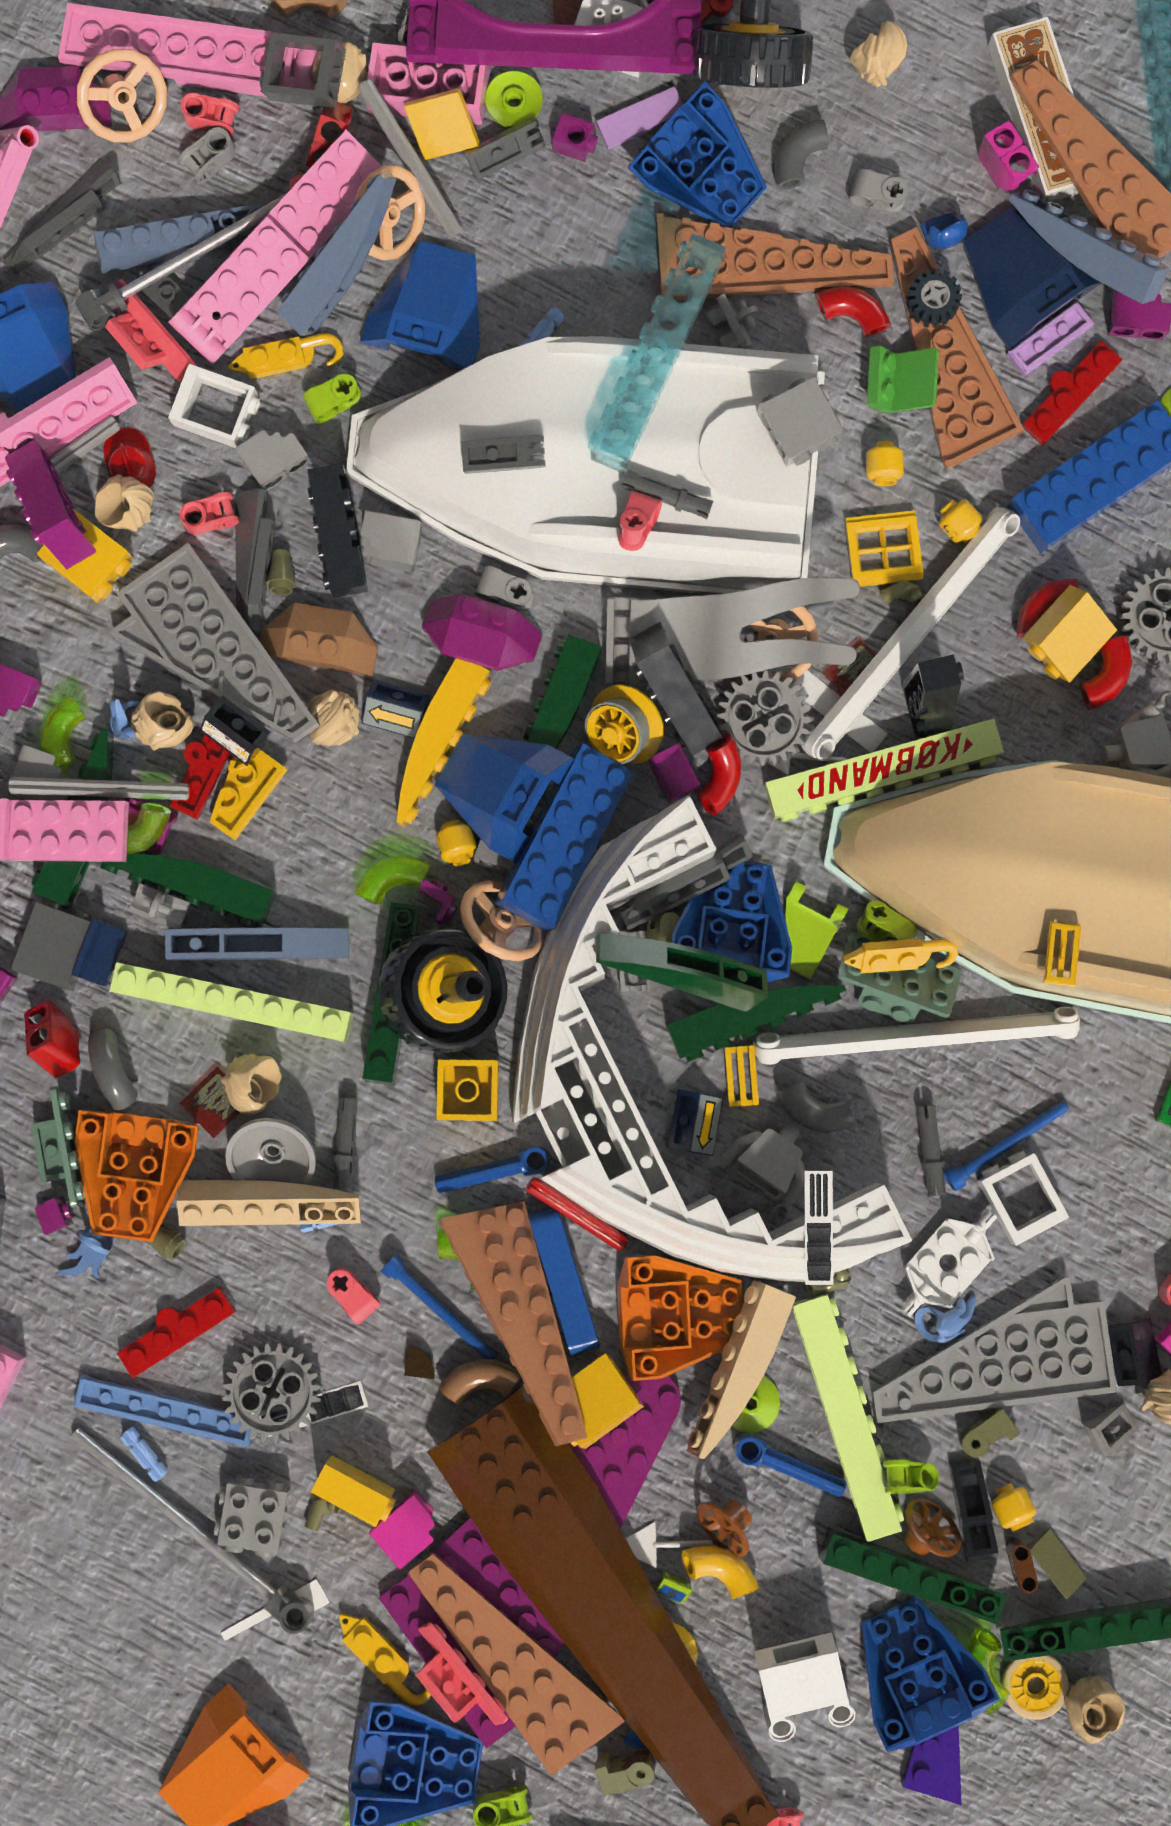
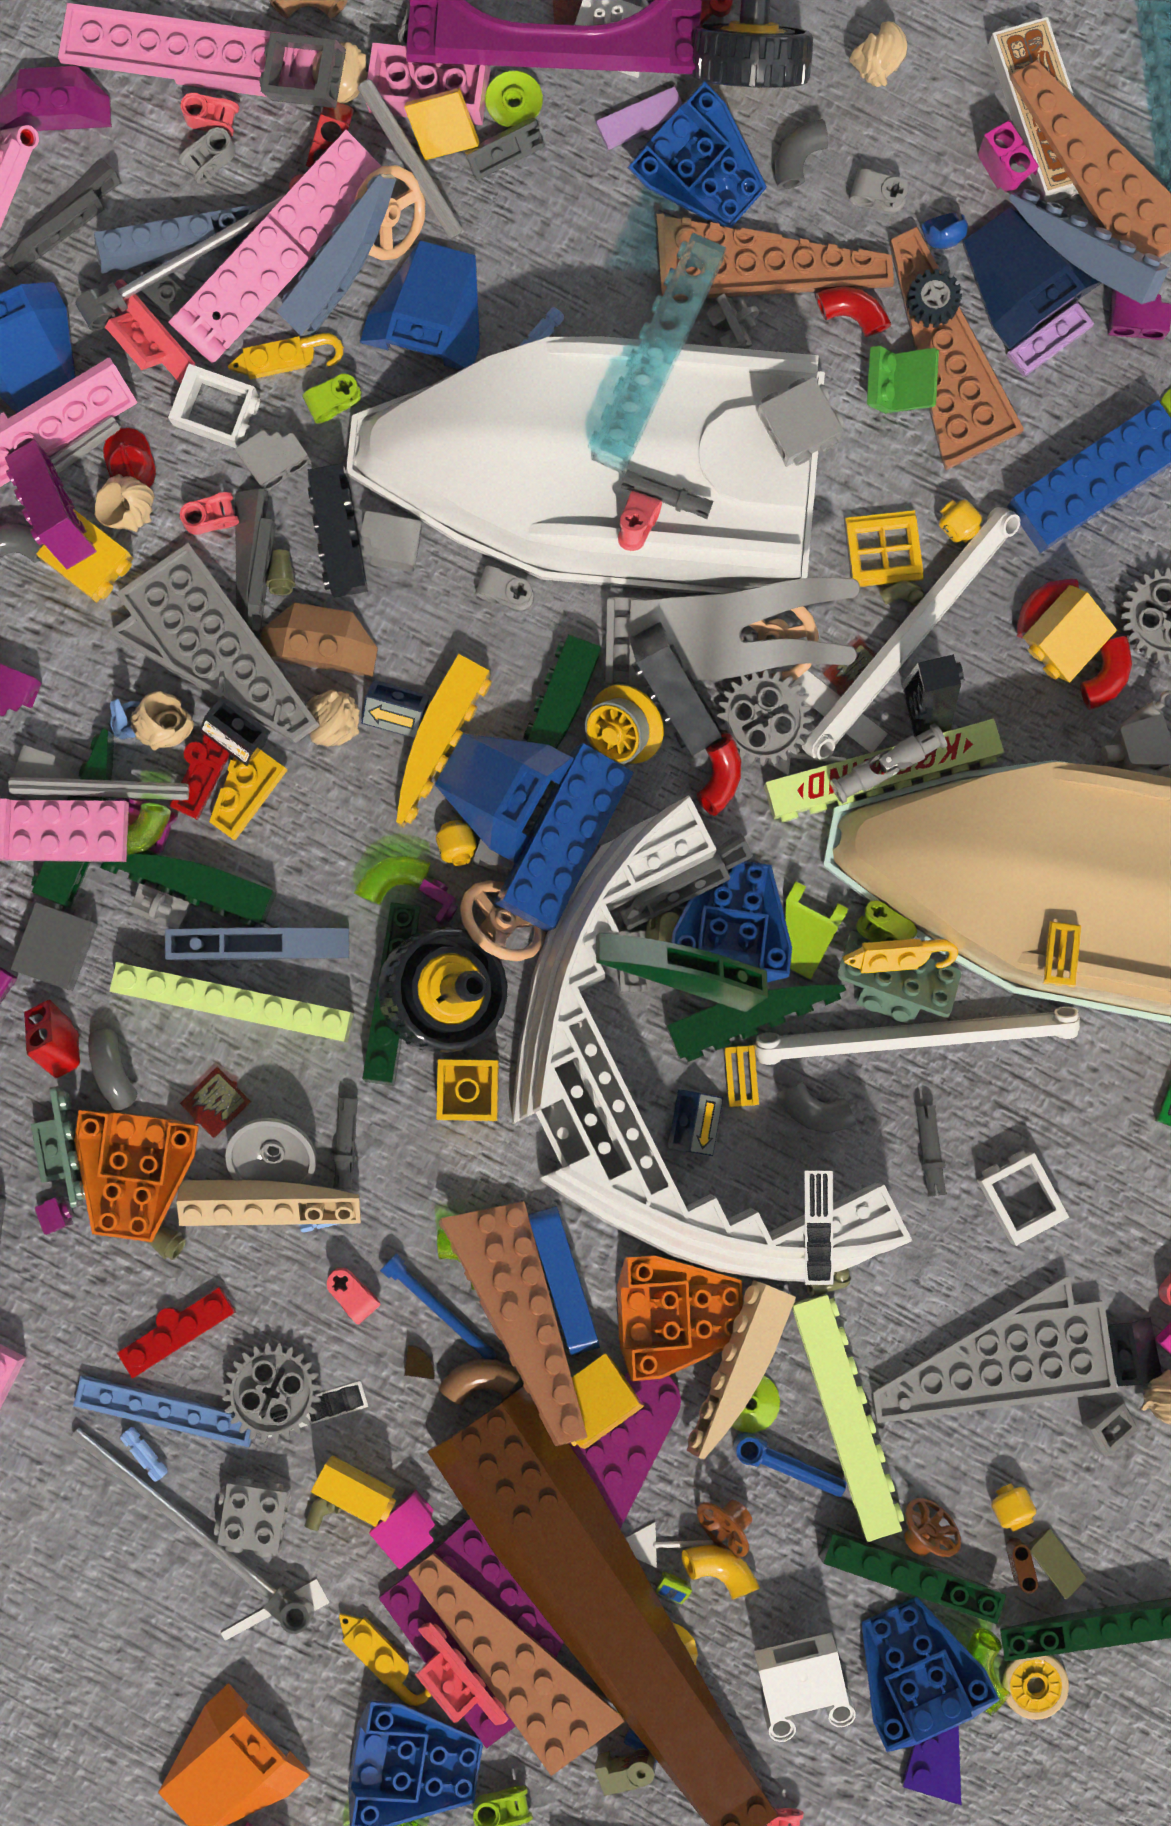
(57, 730): clear neon green cylinder -> none
(93, 1251): medium blue piece -> none
(99, 953): dark blue panel -> none
(121, 94): light nougat piece -> none
(251, 1082): tan hair -> none
(481, 632): magenta wedge -> none
(492, 1171): blue axle -> none
(502, 454): dark grey hinge -> none
(572, 126): magenta brick -> none
(577, 1214): red axle -> none
(673, 773): magenta piece -> none
(769, 1163): light grey torso -> none
(884, 464): yellow head -> none
(902, 756): none -> light grey piece
(910, 1477): lime piece -> none
(948, 1324): medium blue piece -> none
(959, 1175): blue piece -> none
(971, 1254): white plate -> none
(973, 1511): black slope -> none
(987, 1430): olive leg -> none
(1070, 392): red hinge -> none
(1094, 1709): tan hair -> none

